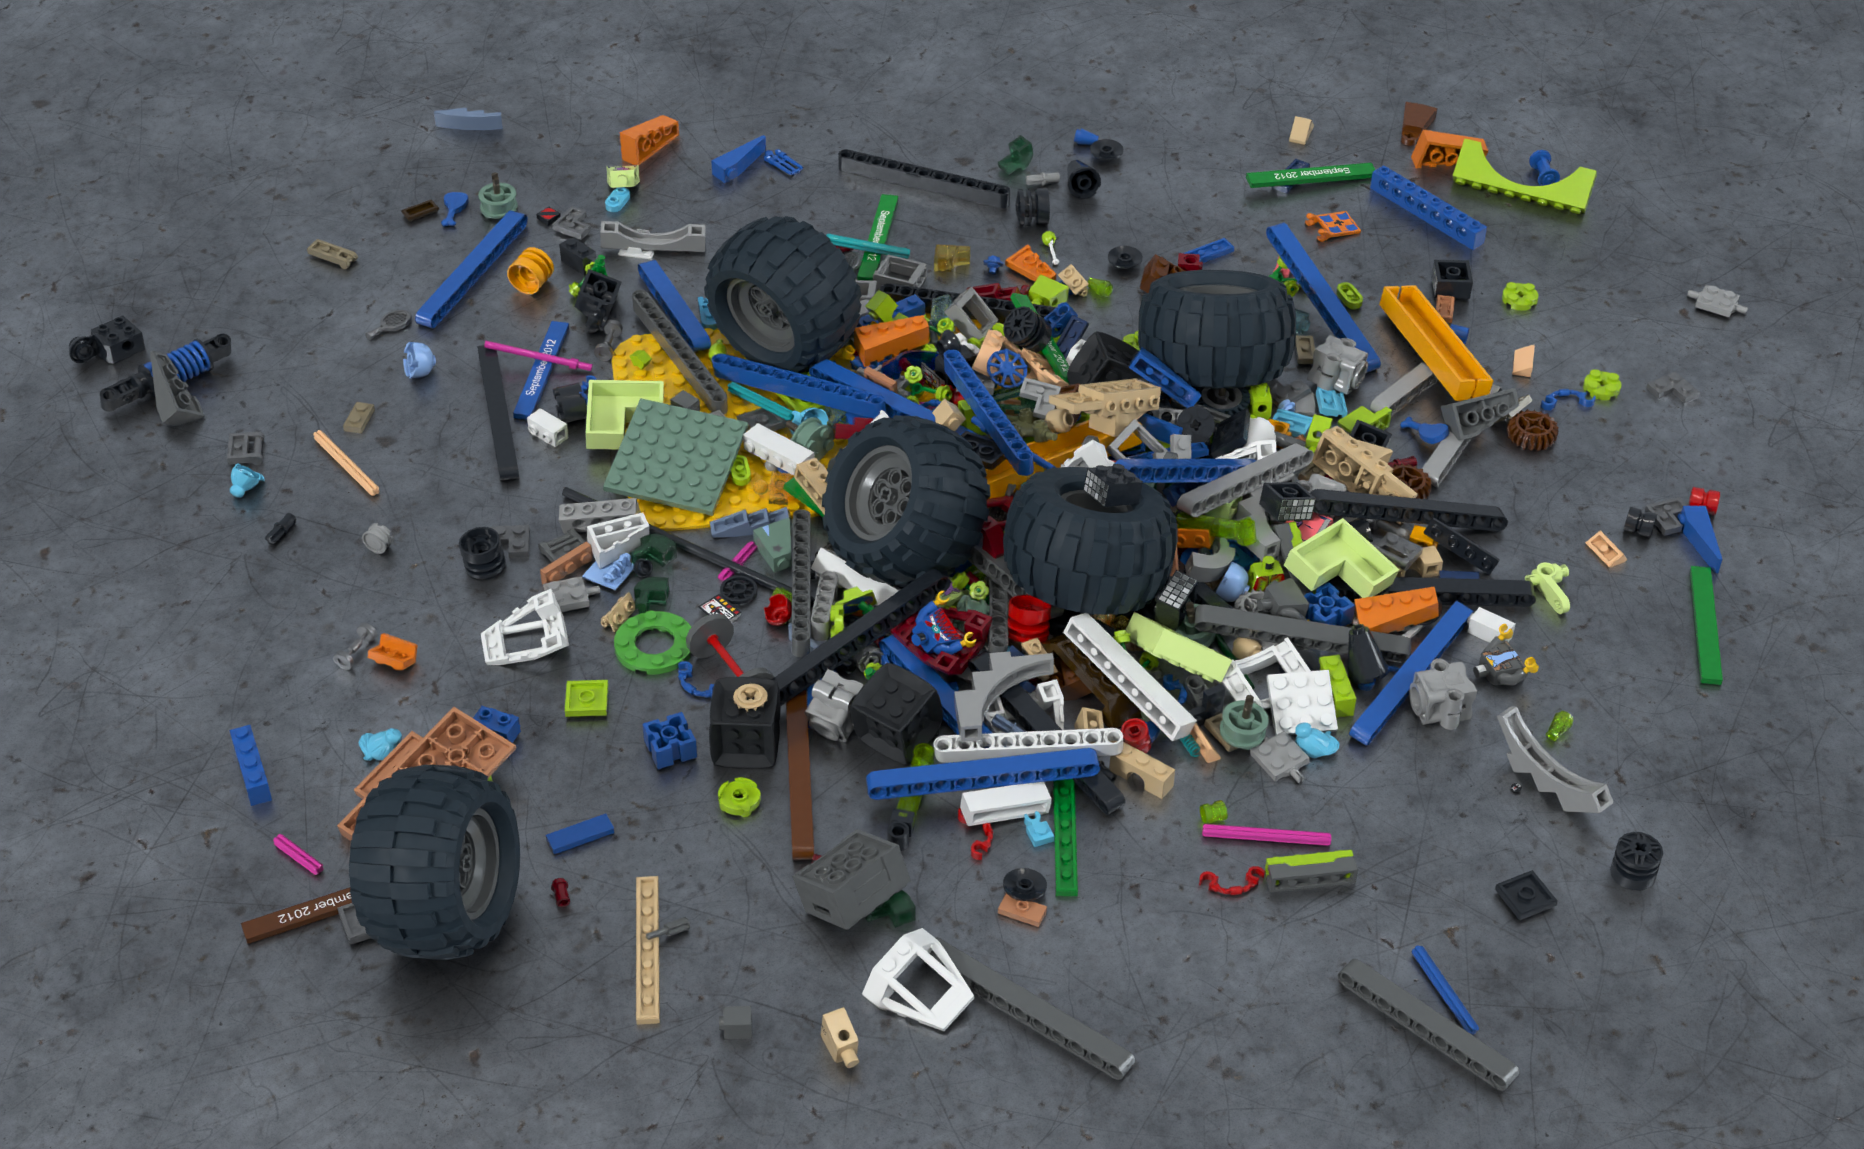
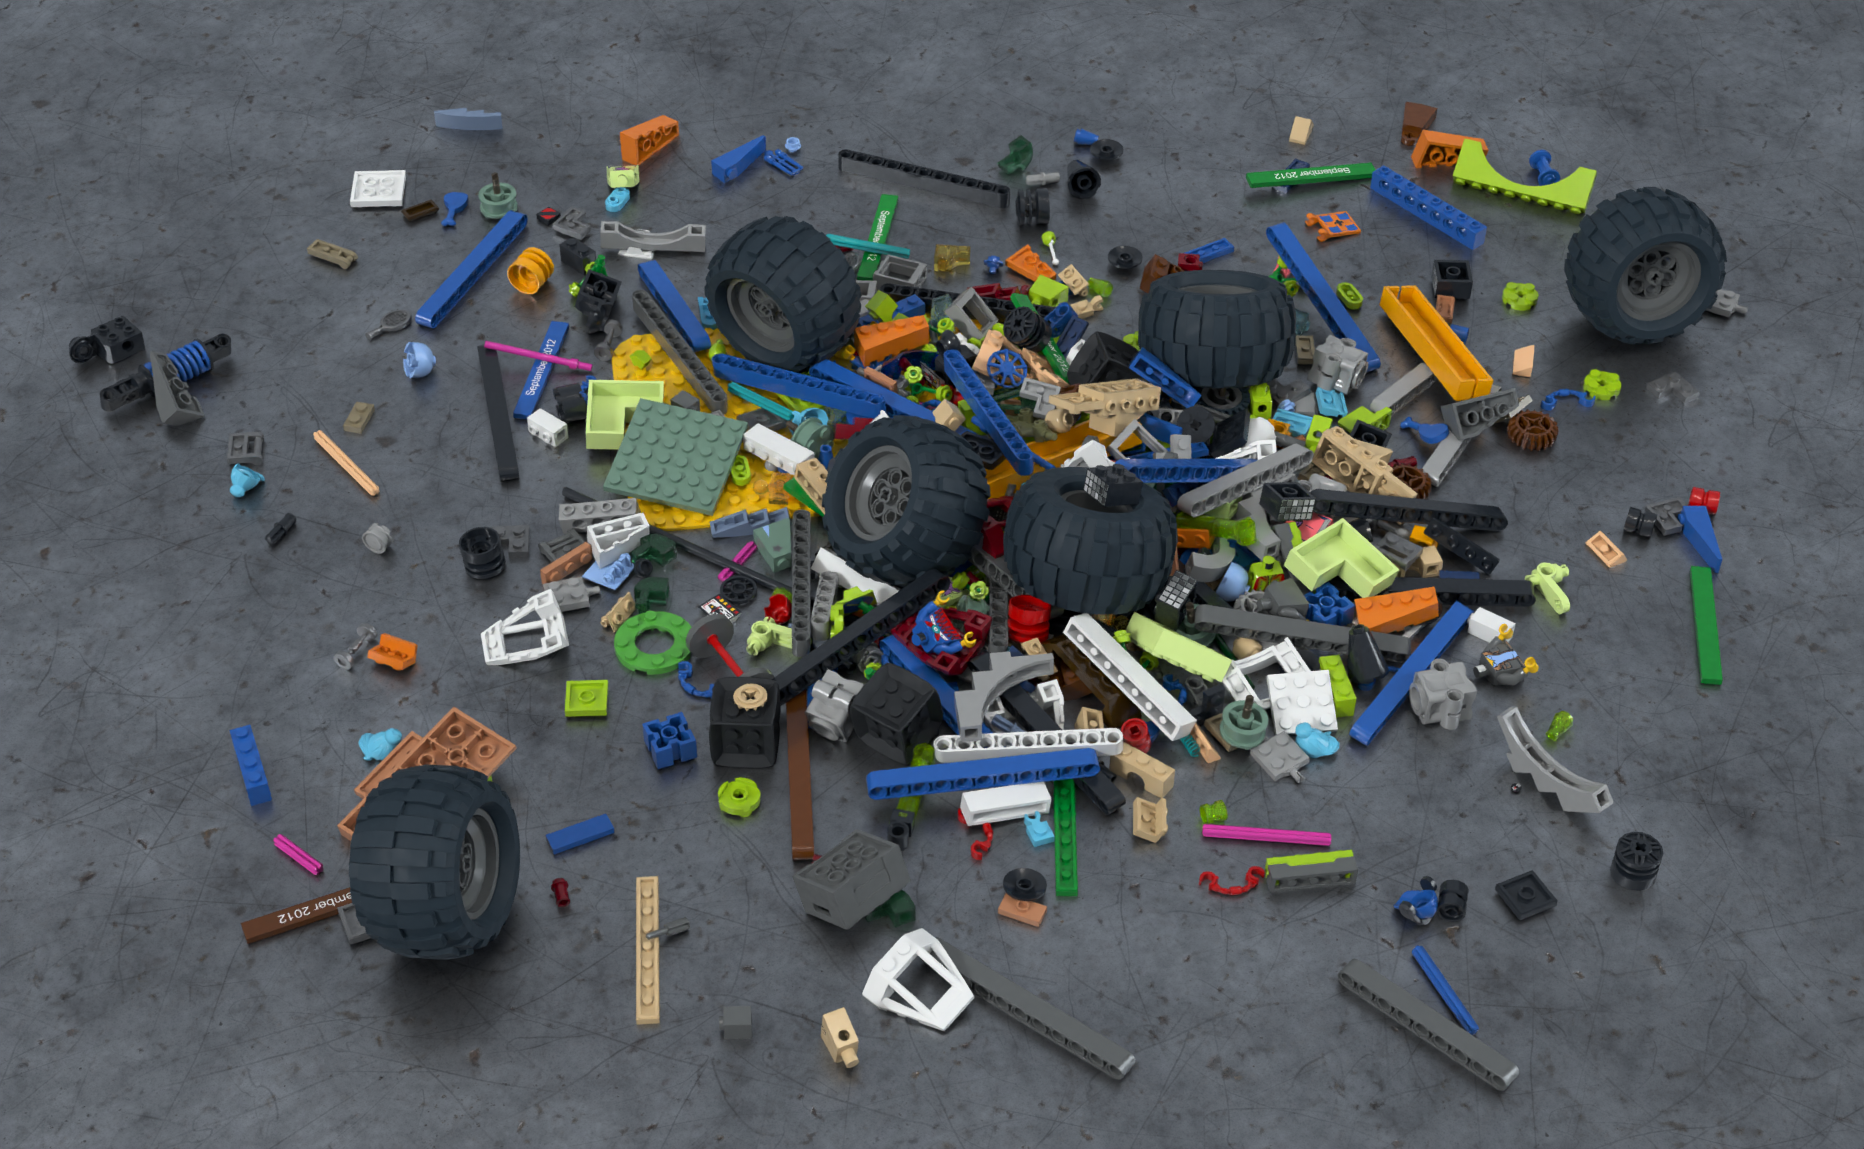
(378, 188): none -> white plate
(501, 723): blue brick -> none
(766, 633): none -> yellowish green piece
(792, 144): none -> light blue plate
(825, 455): none -> blue cone
(1086, 309): none -> tan plate
(1149, 819): none -> tan bracket
(1419, 904): none -> cap
(1452, 900): none -> black wheel
(1645, 265): none -> black wheel

